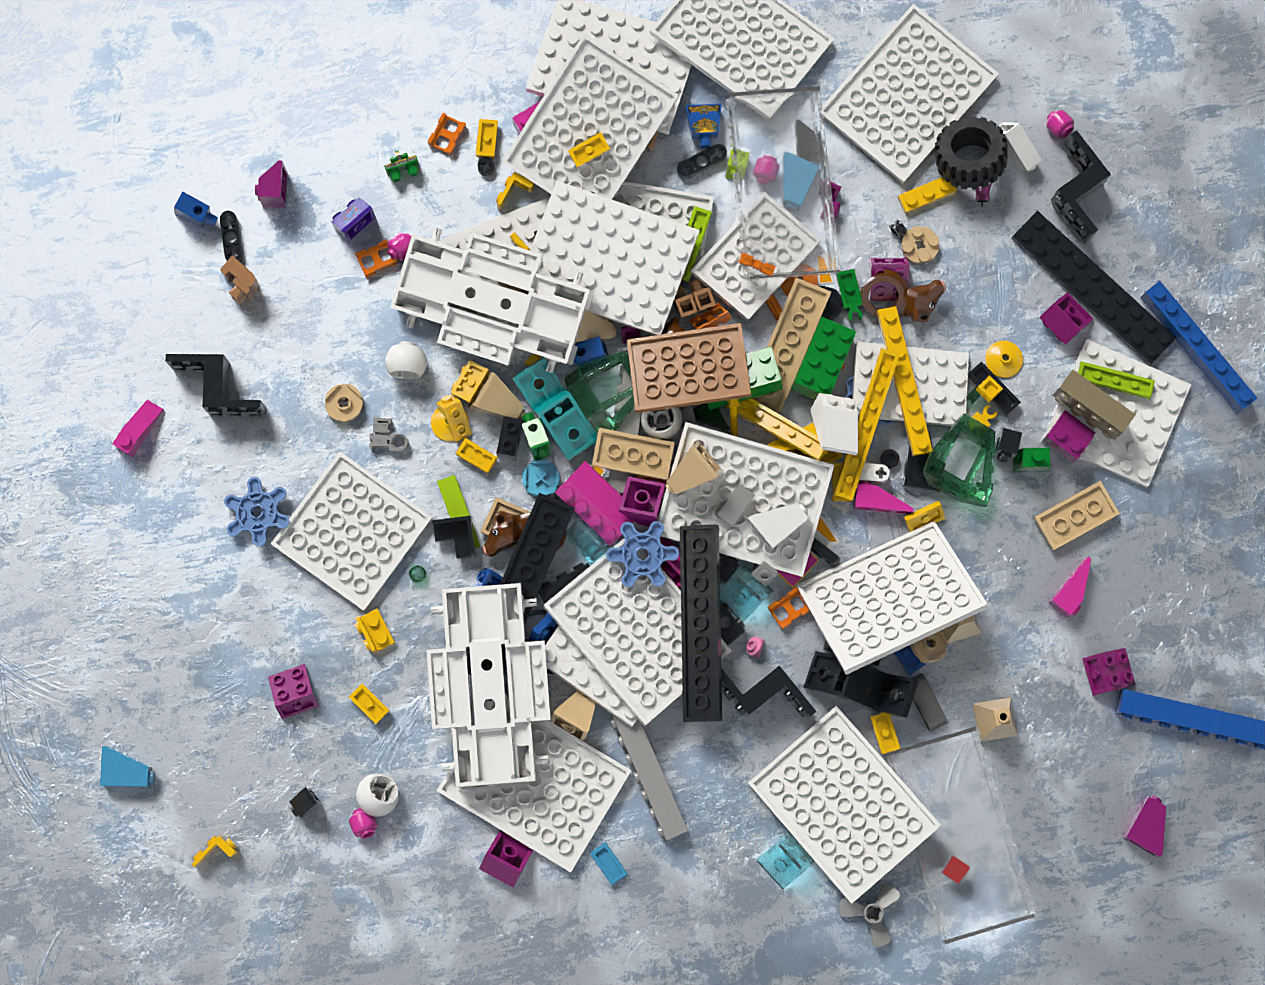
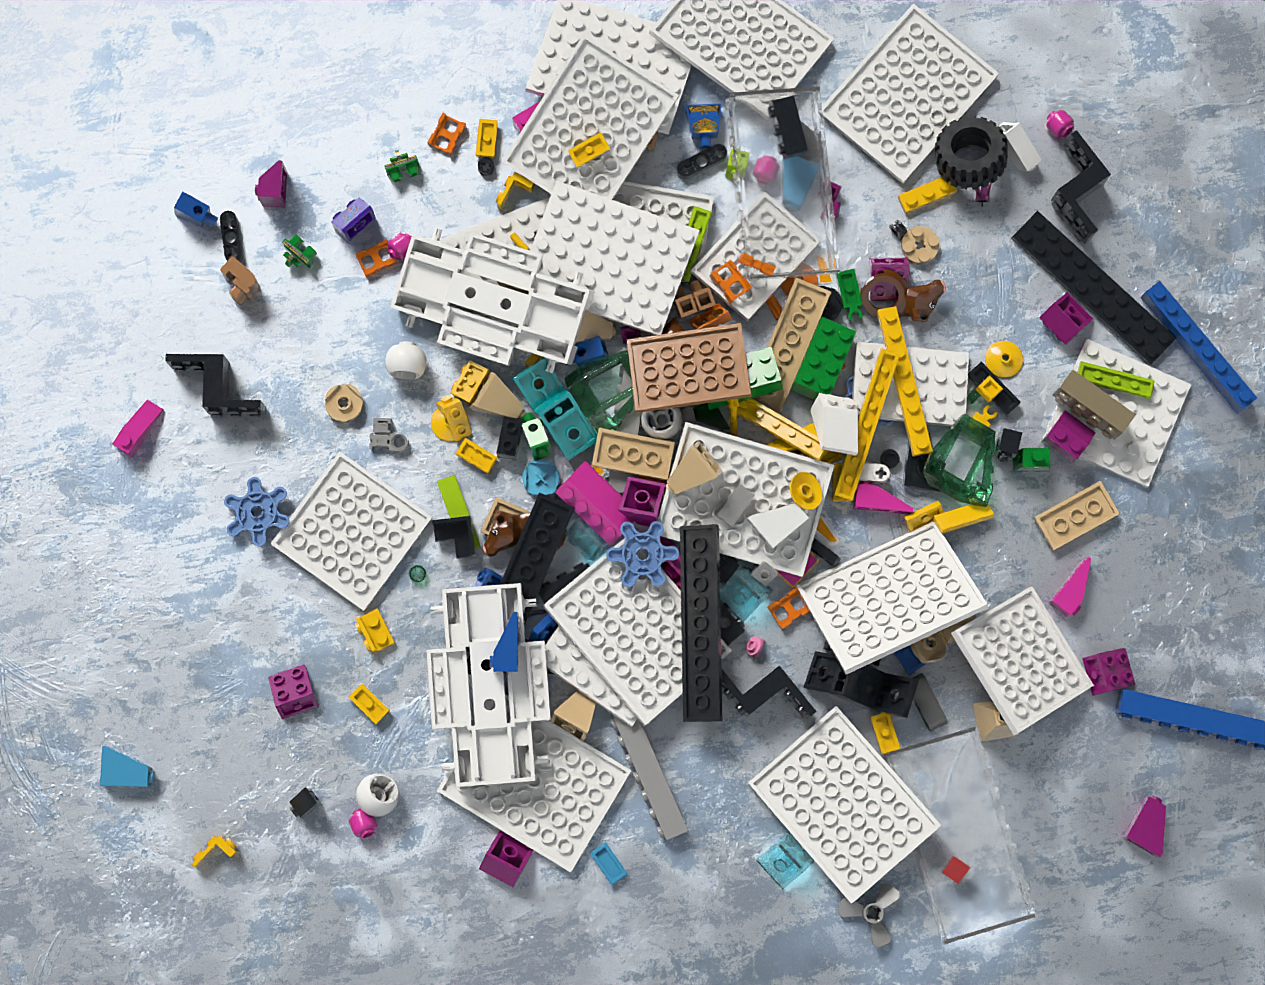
(305, 257): none -> green hips
(506, 651): none -> blue slope
(725, 284): none -> orange piece
(787, 127): none -> black brick
(805, 490): none -> yellow dish
(962, 517): none -> yellow tile
(1022, 660): none -> white plate

